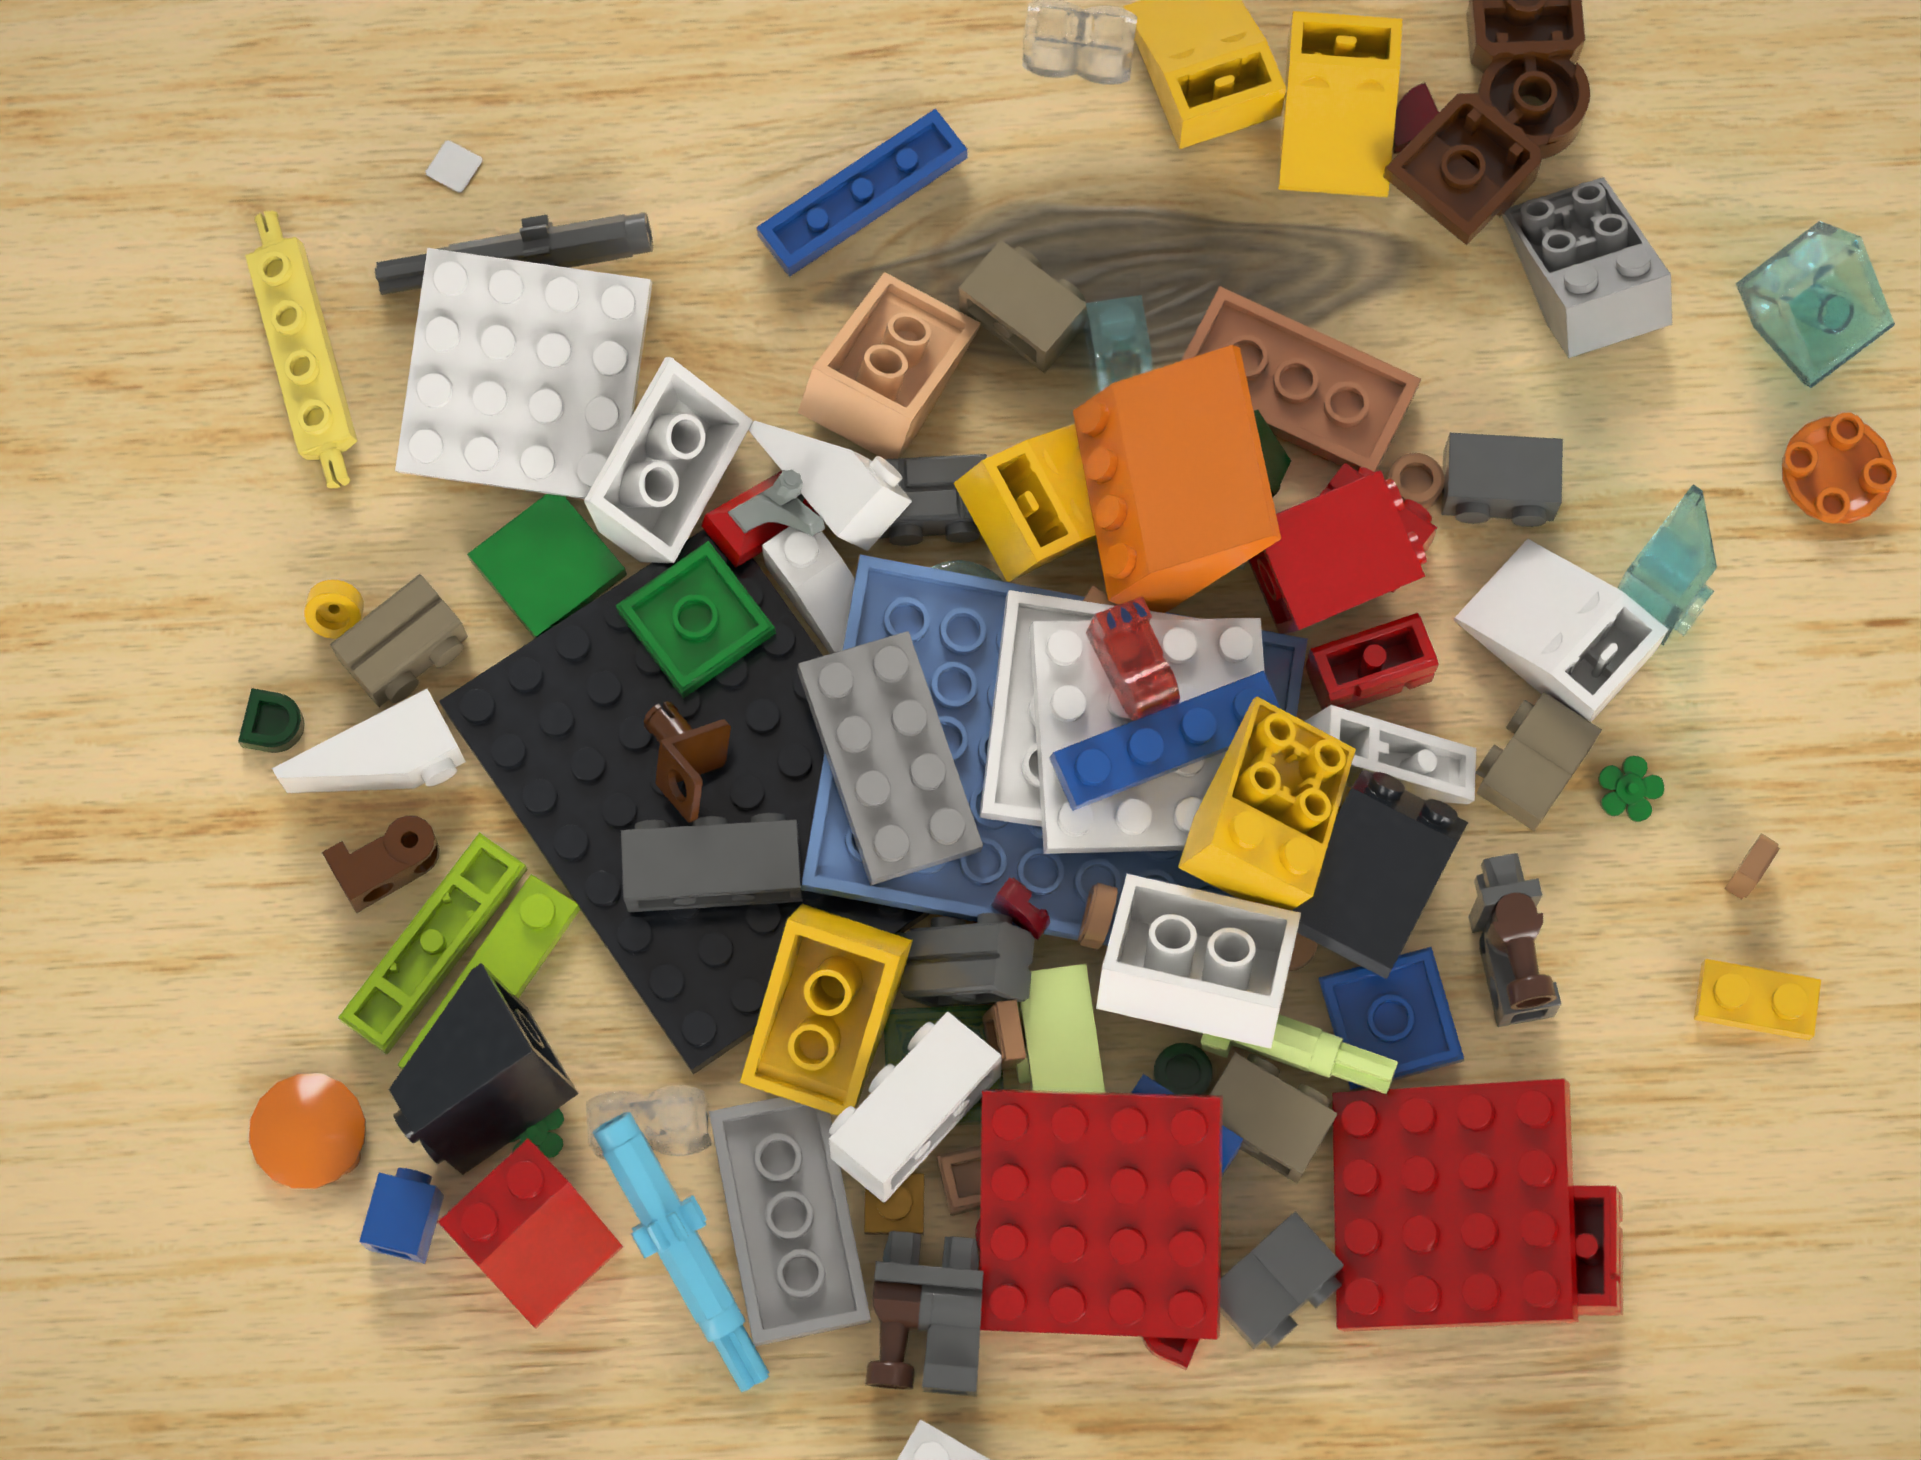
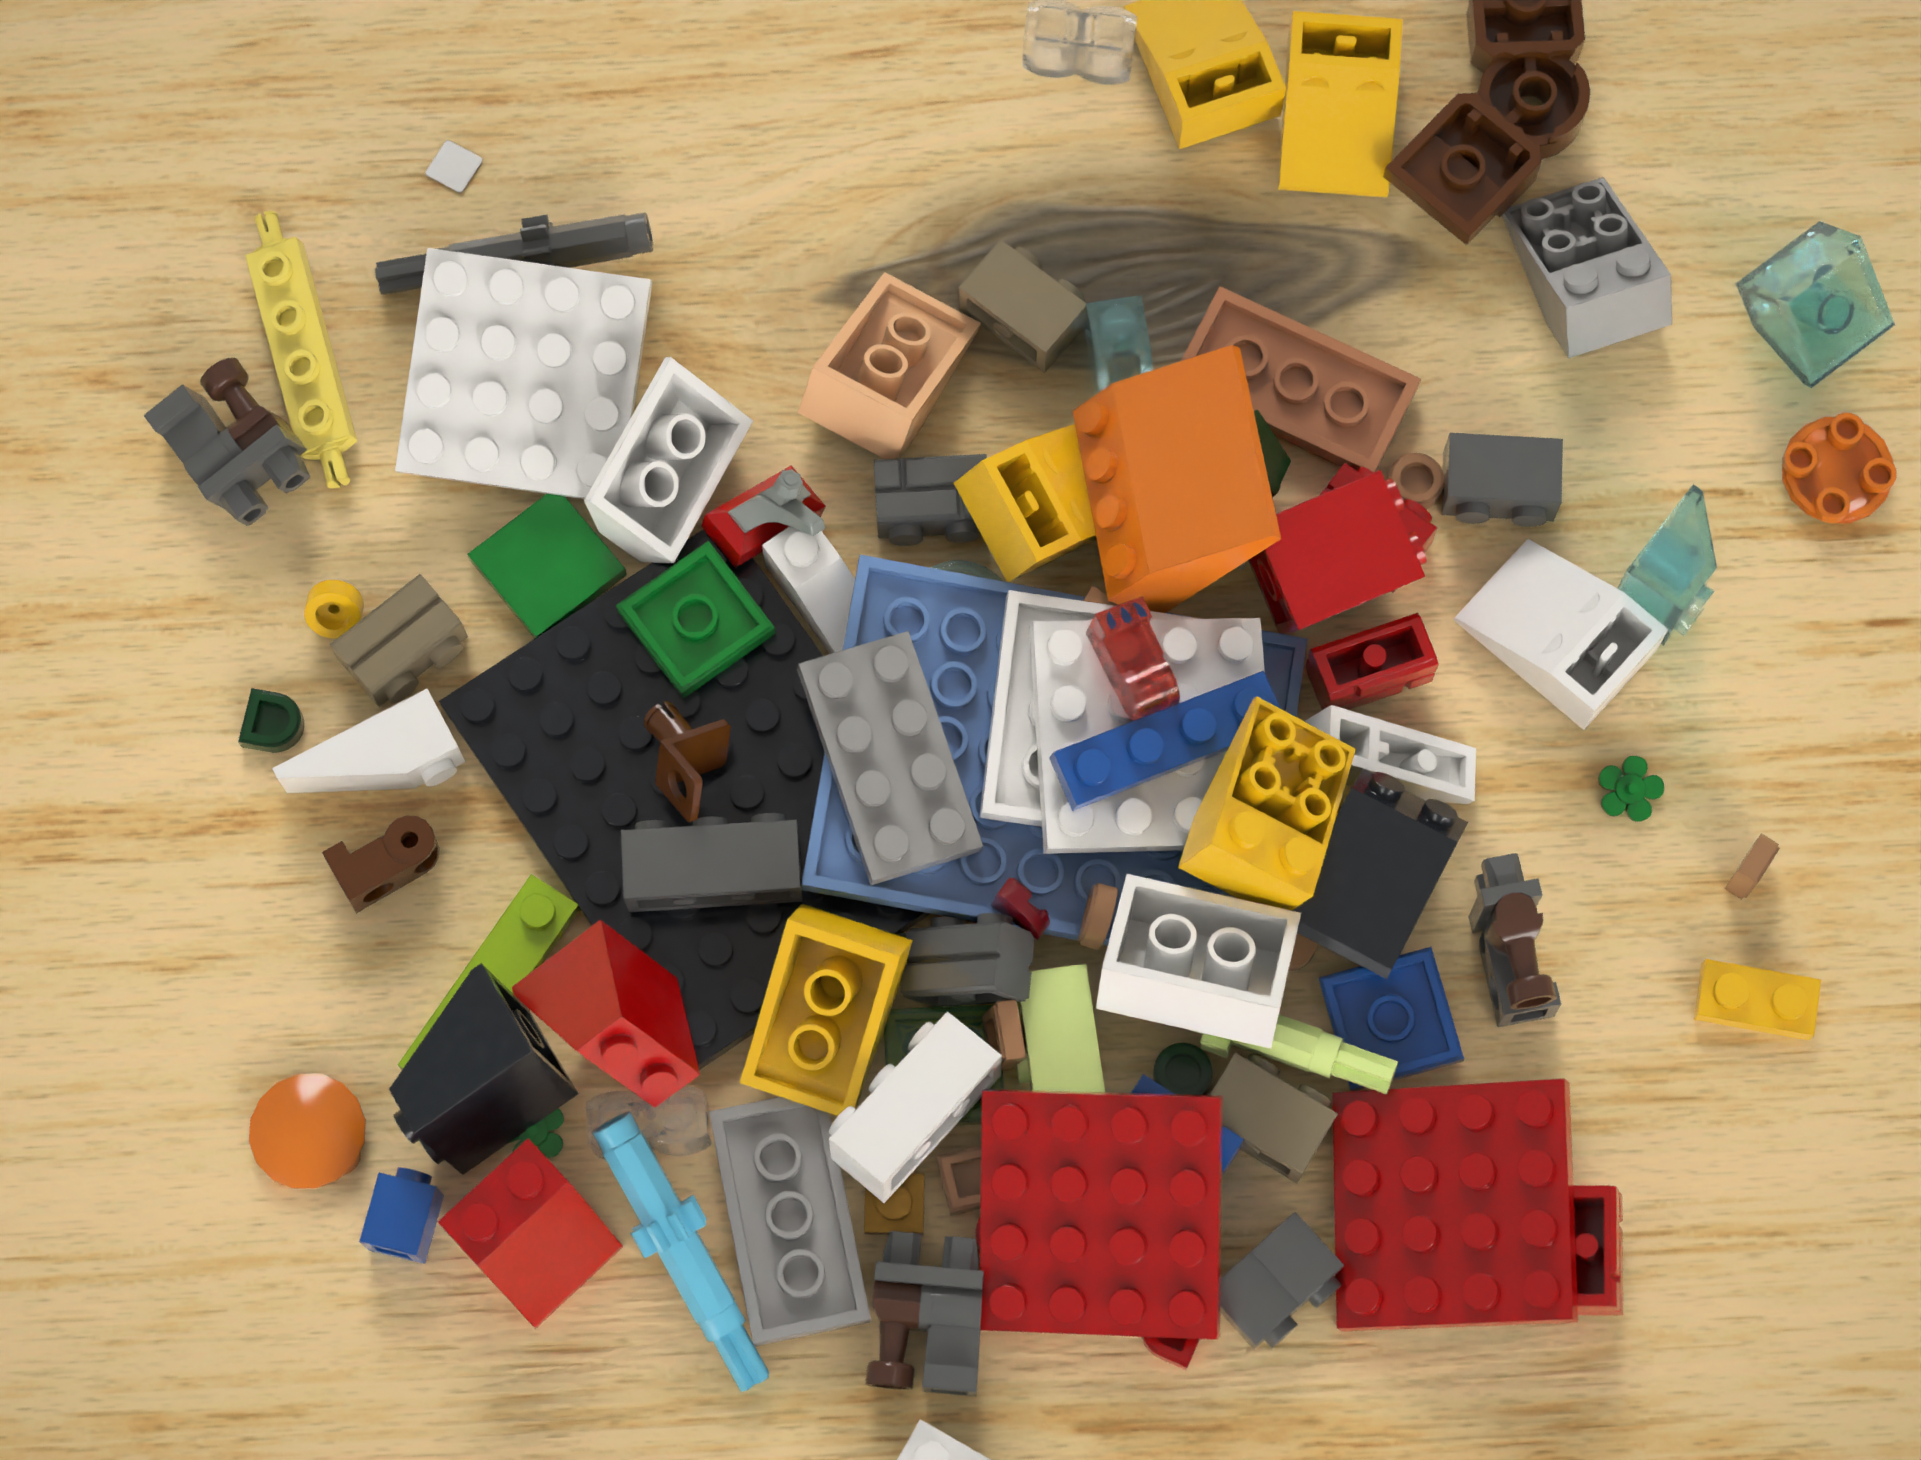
(231, 459): none -> dark grey hips
(432, 943): lime plate -> none
(616, 1012): none -> red slope
(846, 489): white slope -> none
(862, 192): blue plate -> none
(1412, 115): dark red tile -> none
(1537, 760): dark tan brick -> none

